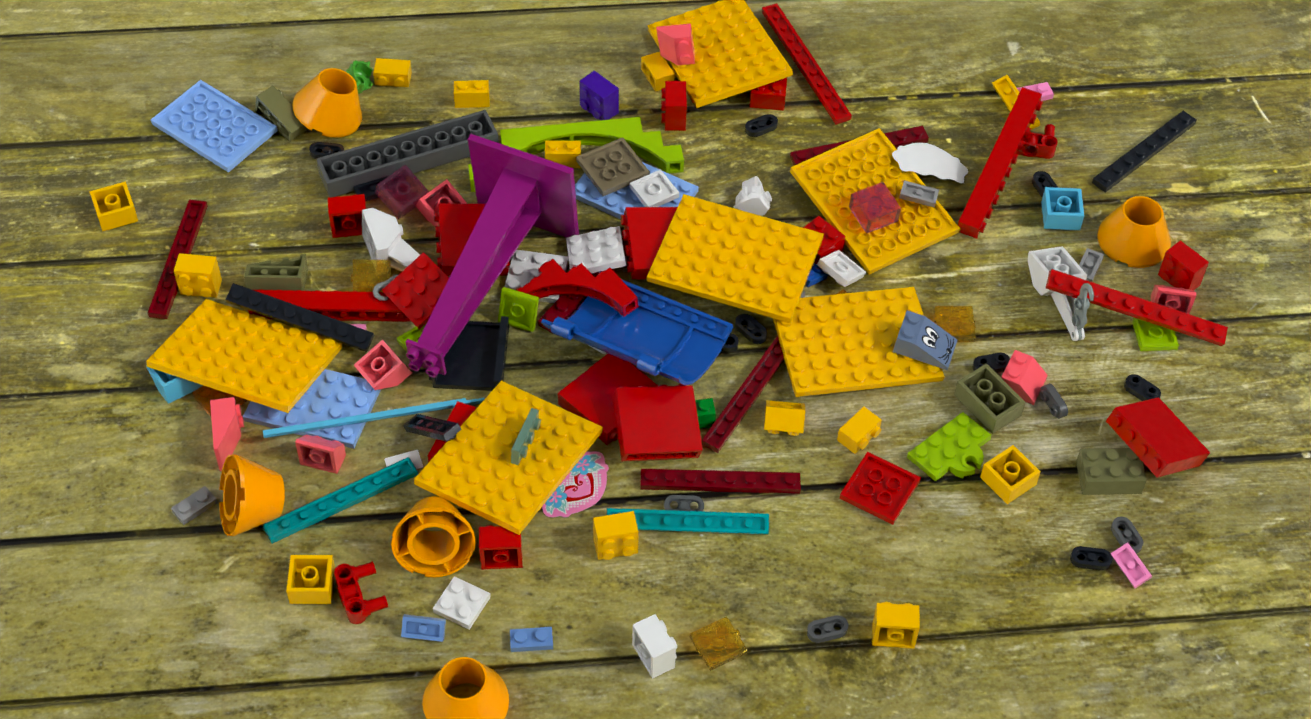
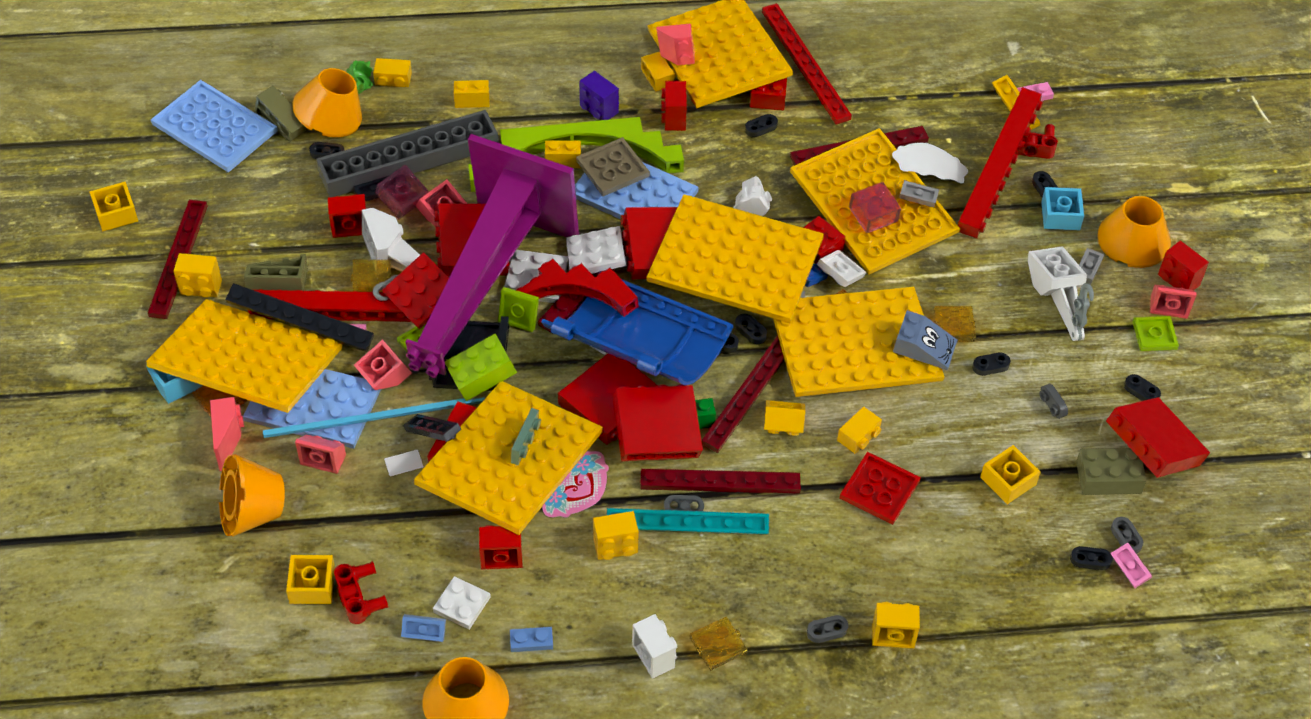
(194, 505): light grey plate -> none
(340, 500): teal tile -> none
(433, 551): light orange cone -> none
(480, 367): none -> lime brick
(654, 189): white plate -> none
(951, 449): lime plate -> none
(989, 398): olive brick -> none
(1024, 376): coral slope -> none
(1139, 308): red plate -> none
(1144, 151): black plate -> none

